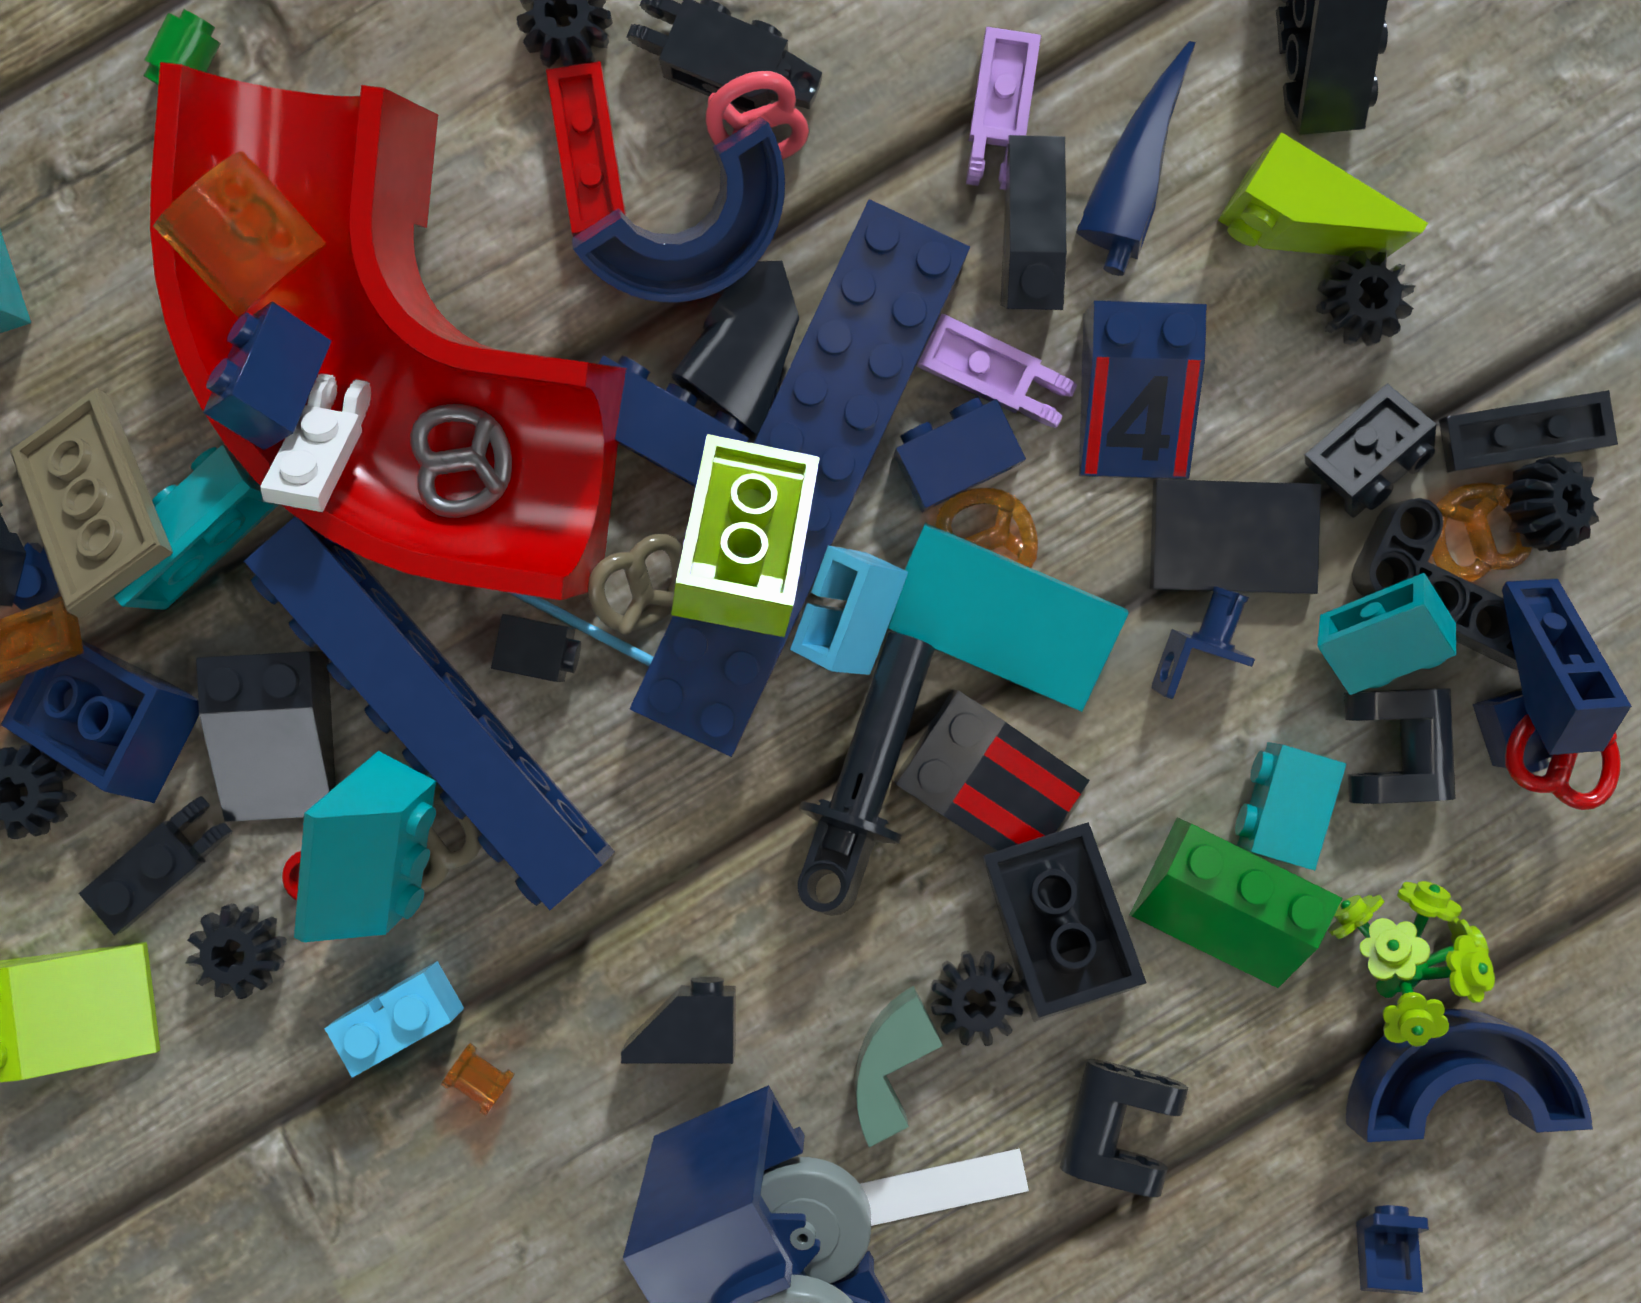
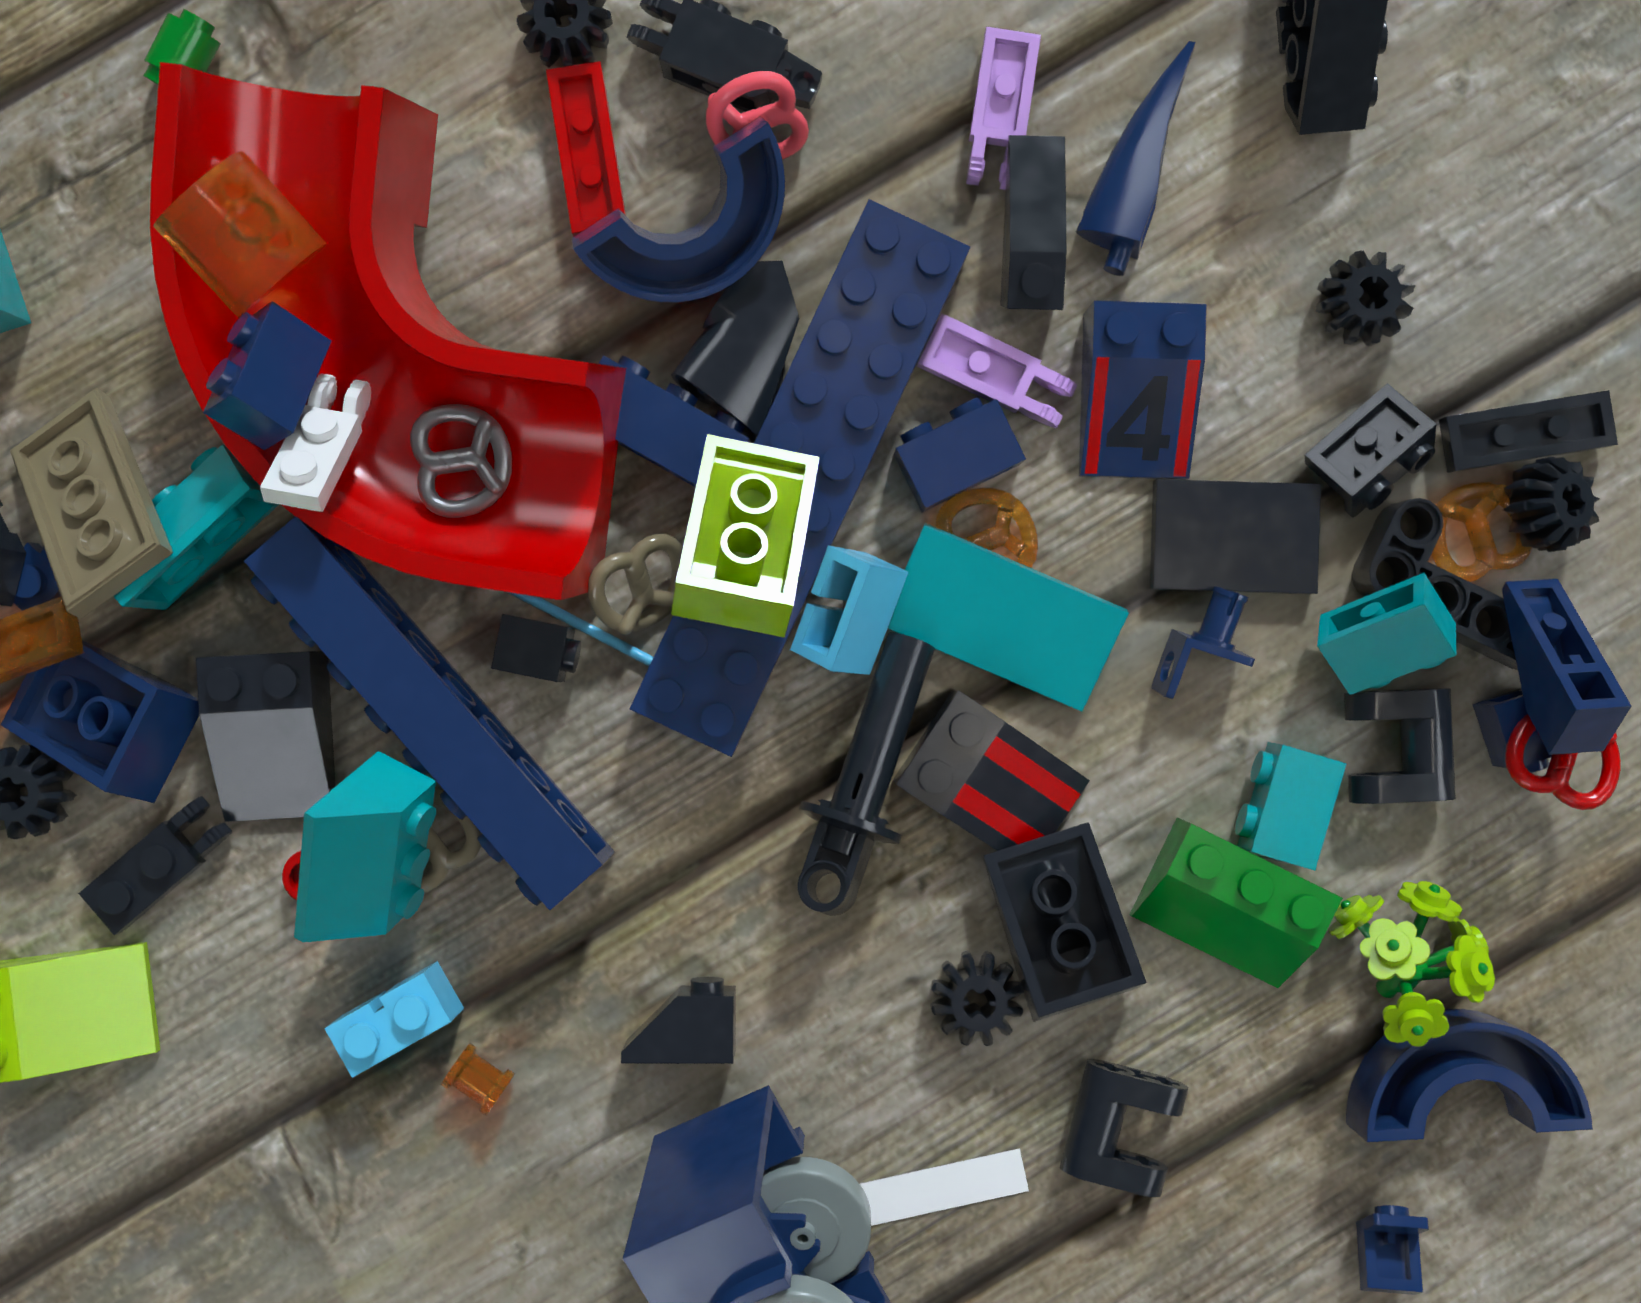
(218, 959): black gear -> none
(893, 1040): sand green brick -> none
(1312, 206): lime slope -> none

